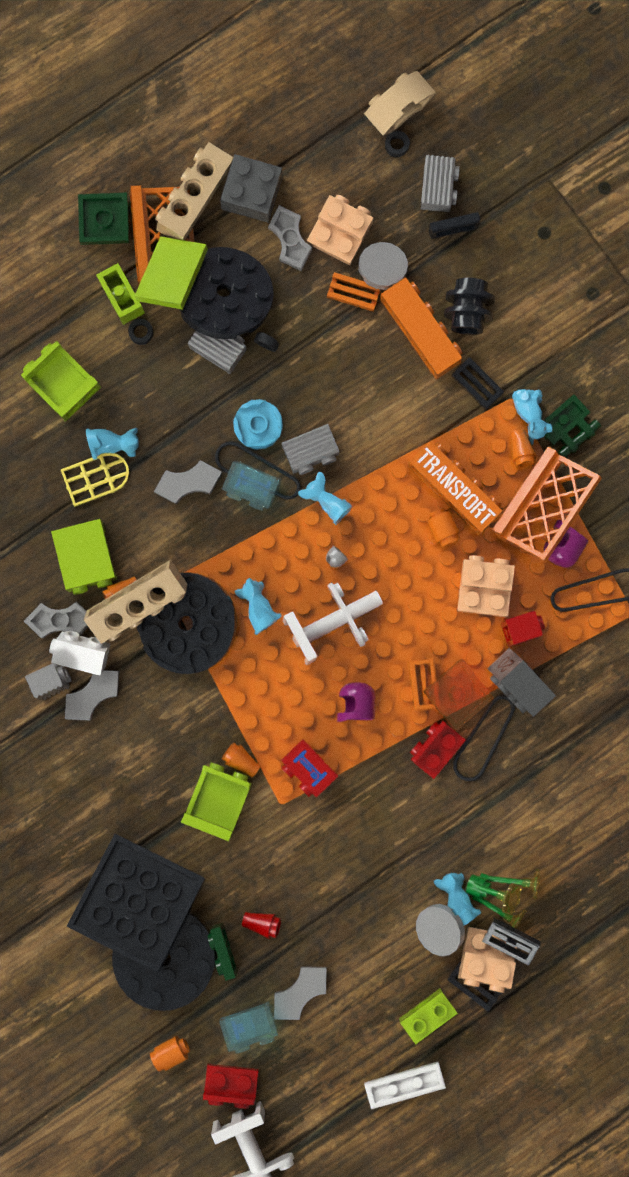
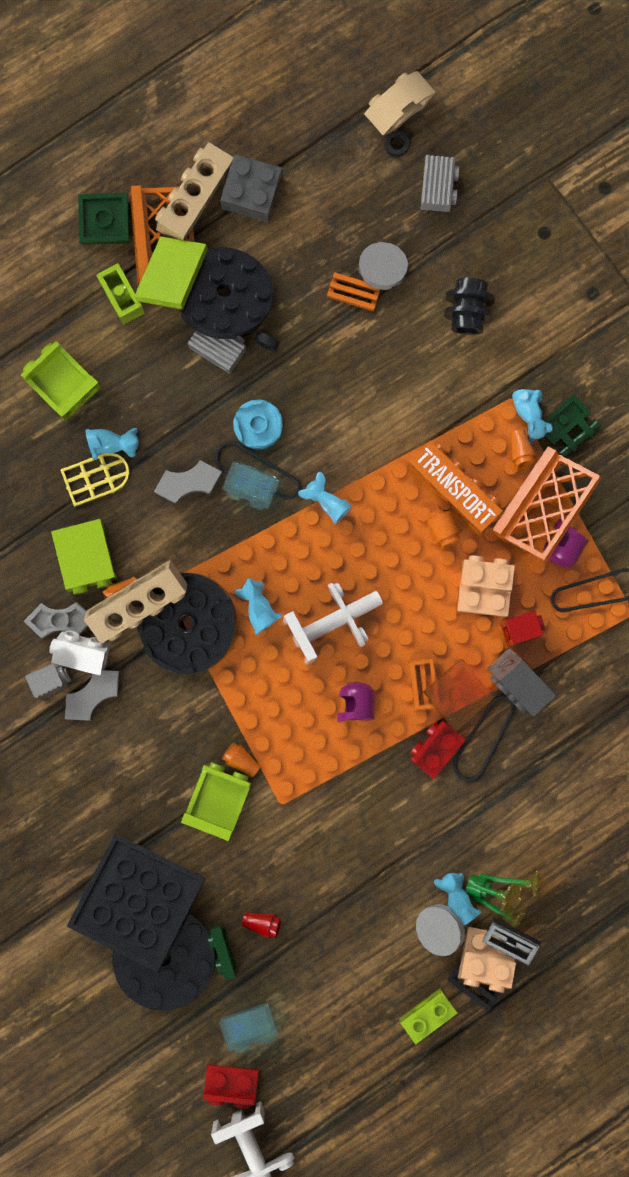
(140, 322): black piece -> none
(170, 1053): orange brick -> none
(286, 227): light grey tile -> none
(290, 1002): light grey tile -> none
(308, 768): red brick -> none
(311, 449): light grey brick -> none
(335, 557): light grey hinge -> none
(340, 229): light nougat plate -> none
(404, 1085): white tile -> none
(421, 328): orange brick -> none
(454, 225): black tile -> none
(492, 398): black tile -> none

